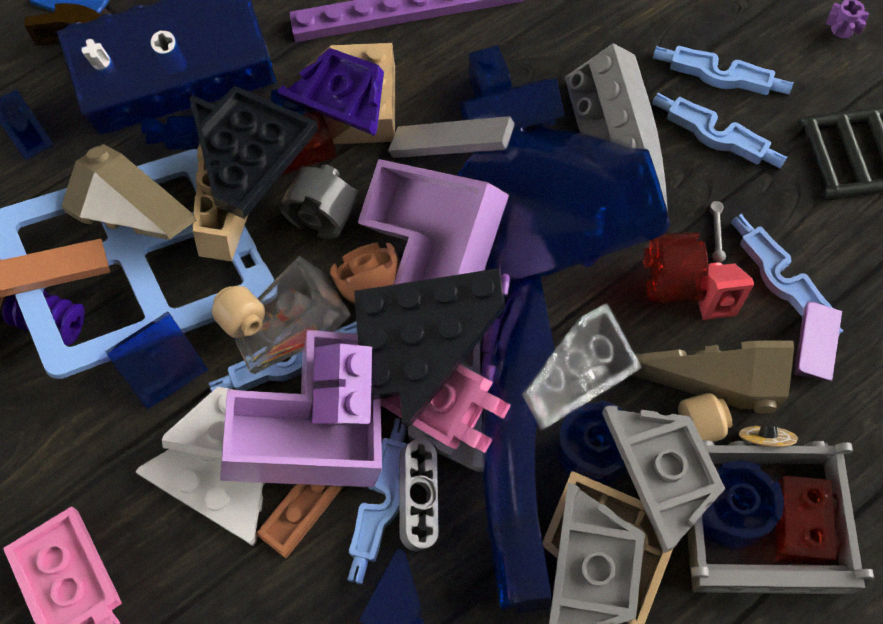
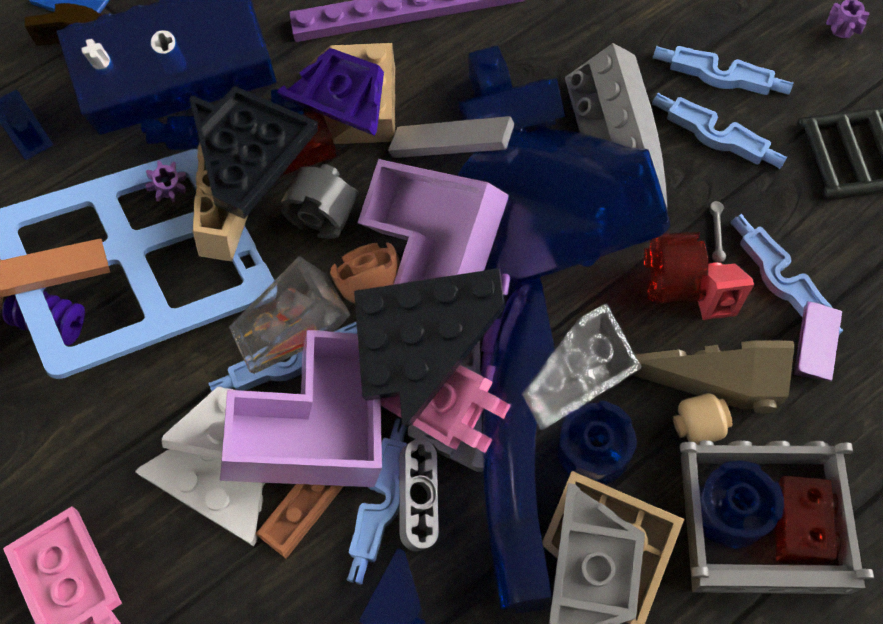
(117, 192): dark tan wedge -> none
(156, 360): clear blue plate -> none
(172, 175): none -> medium lavender gear
(238, 311): tan head -> none
(352, 399): medium lavender piece -> none
(666, 468): light grey wing -> none
(768, 435): piece -> none

